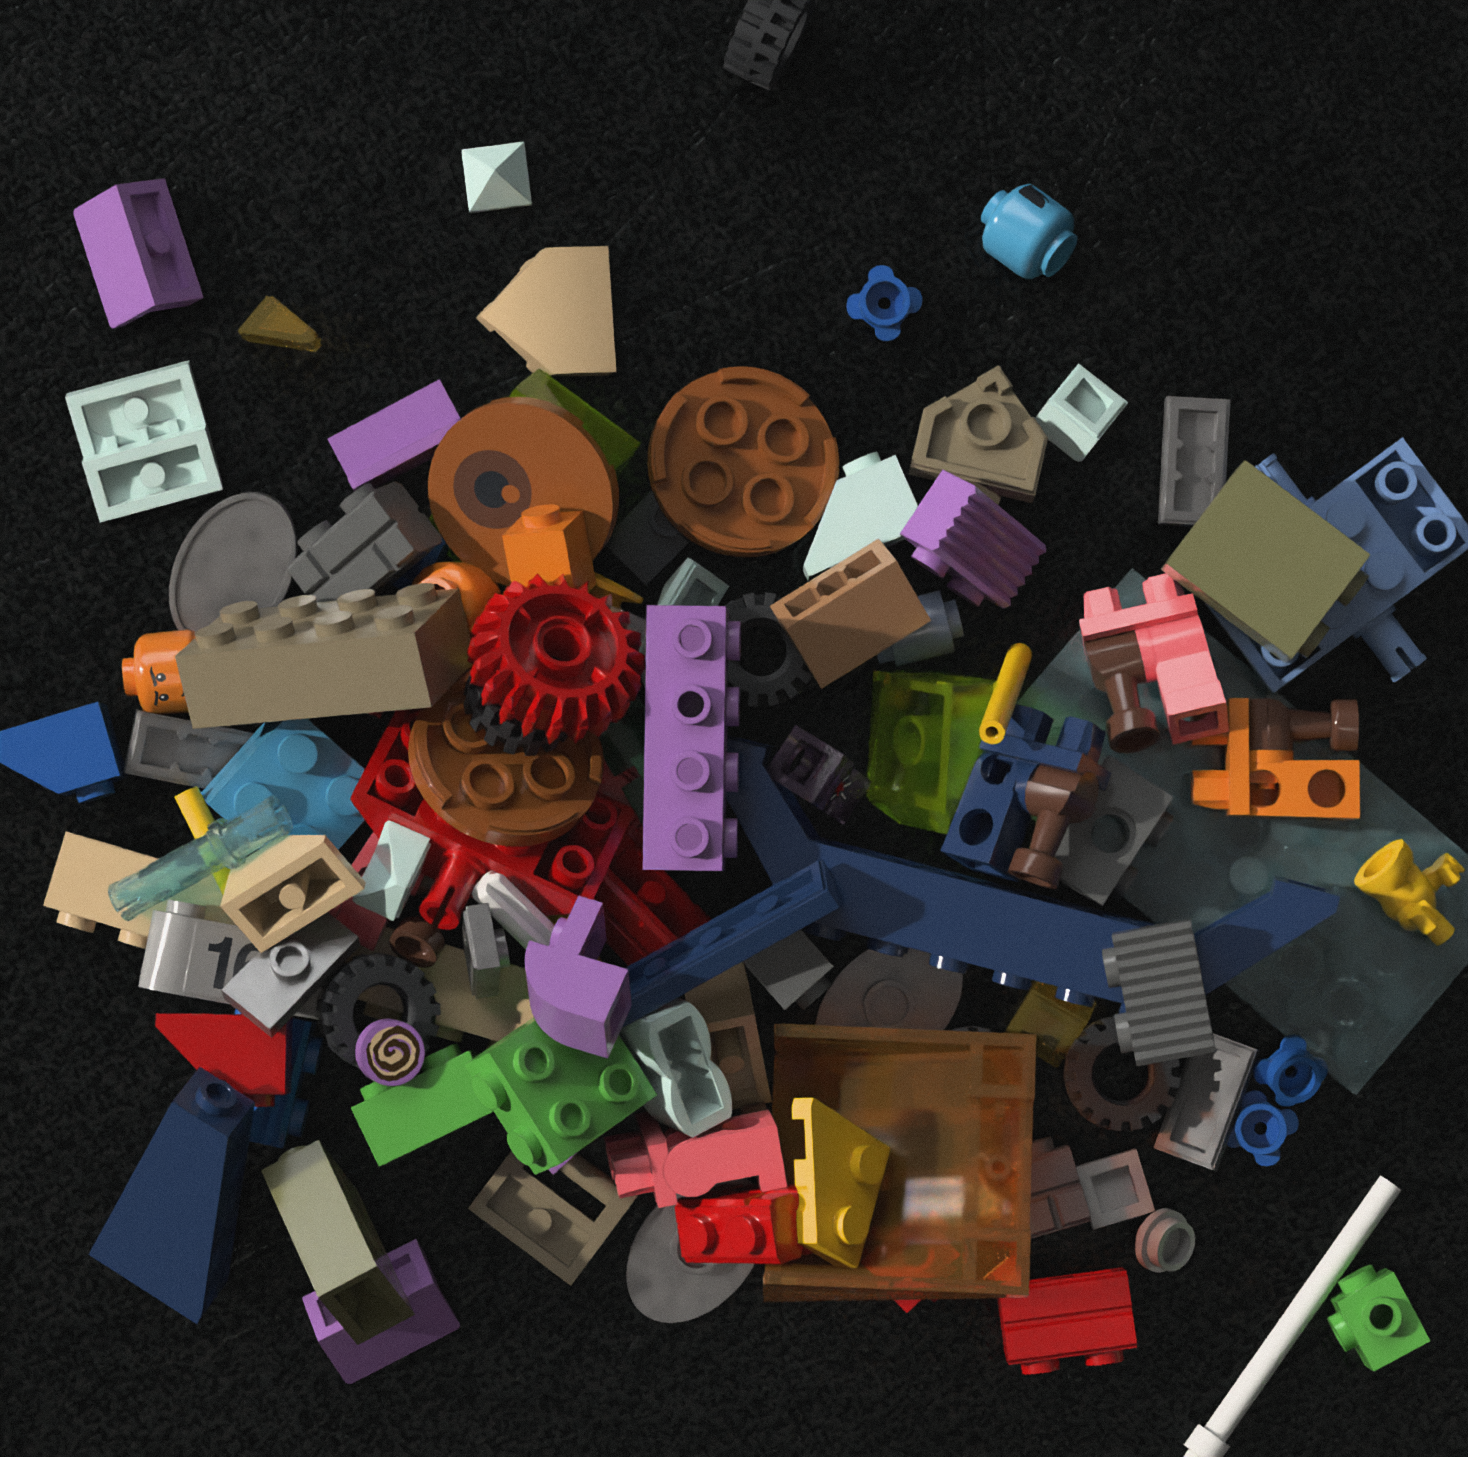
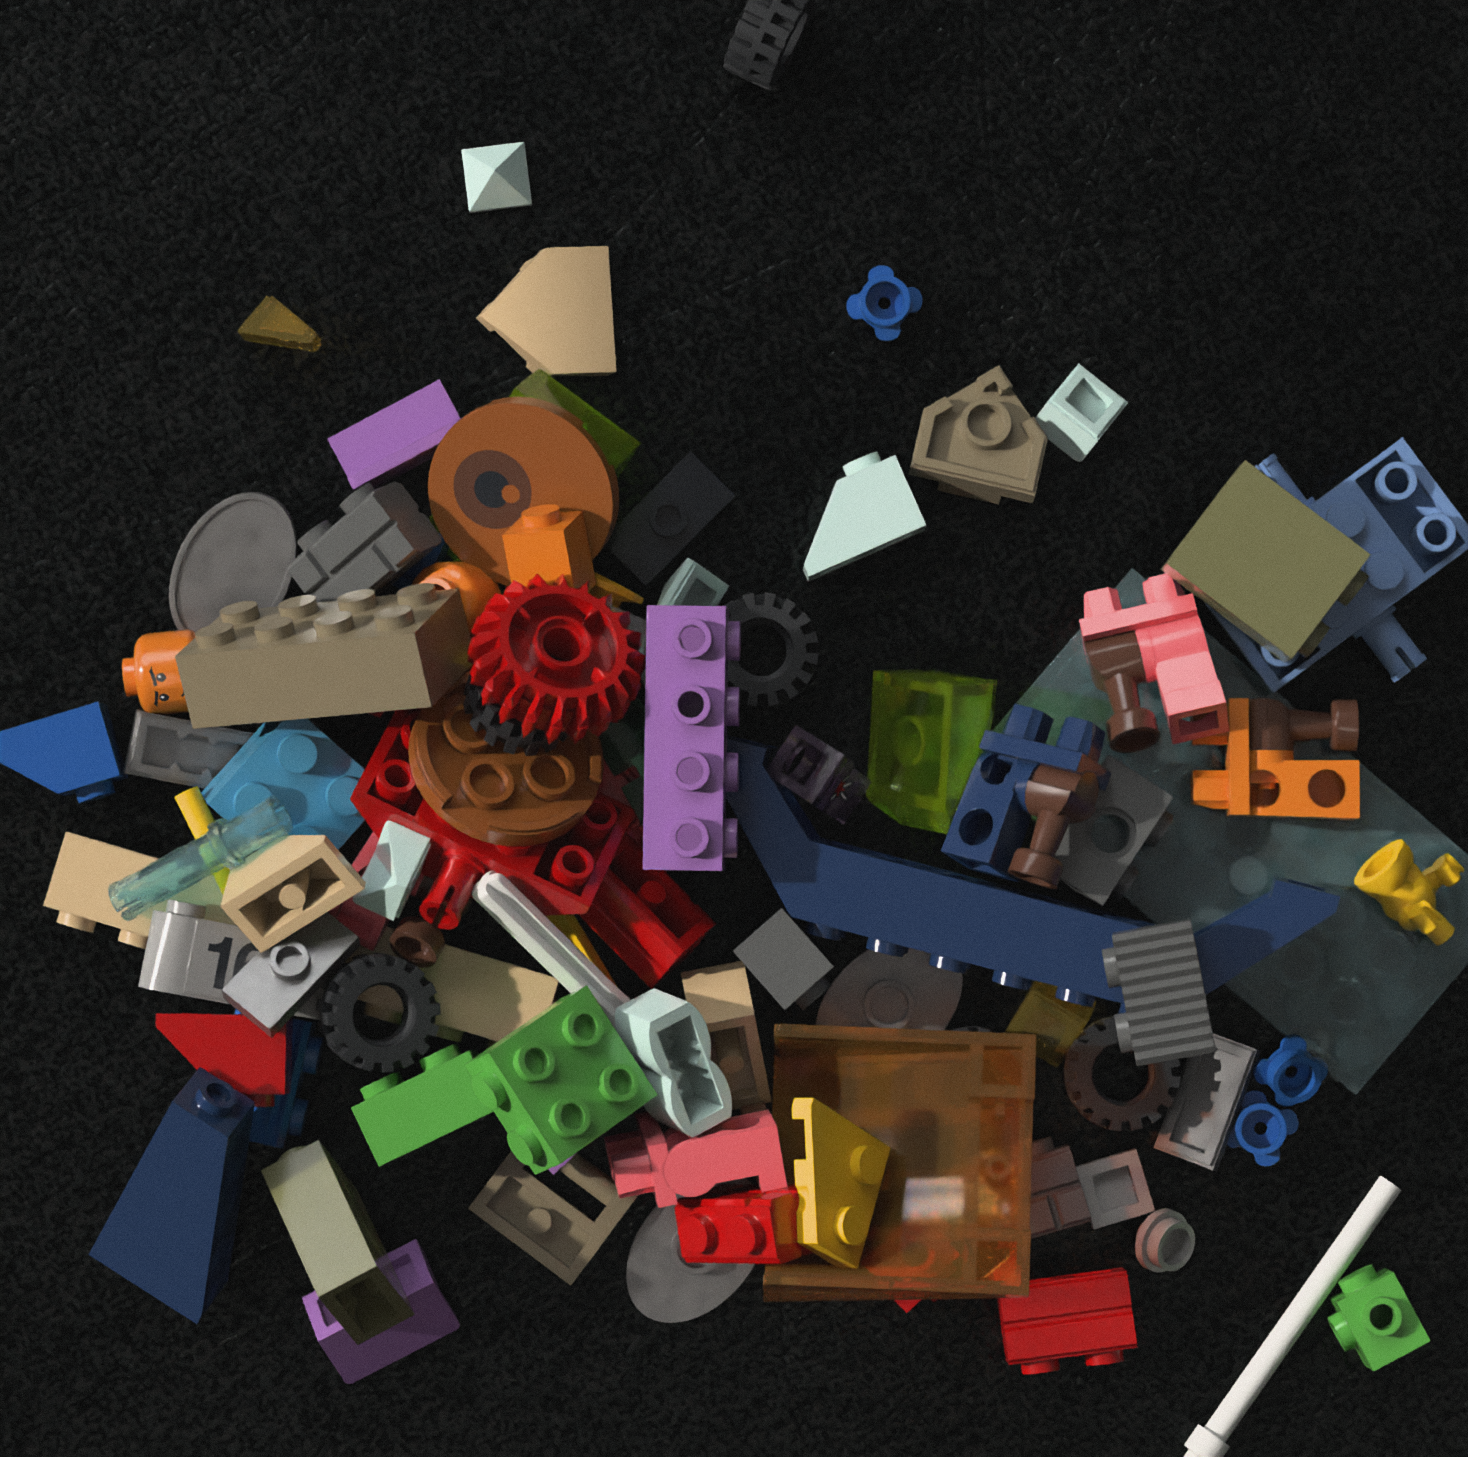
(137, 251): medium lavender panel -> none
(144, 441): light aqua slope -> none
(389, 1052): tile -> none
(484, 950): flat silver plate -> none
(573, 992): medium lavender brick -> none
(731, 938): dark blue tile -> none
(742, 462): dark orange tile -> none
(850, 613): medium nougat brick -> none
(932, 638): sand blue brick -> none
(973, 541): medium lavender brick -> none
(1005, 693): yellow piece -> none
(1028, 231): dark azure head -> none
(1192, 457): flat silver plate -> none

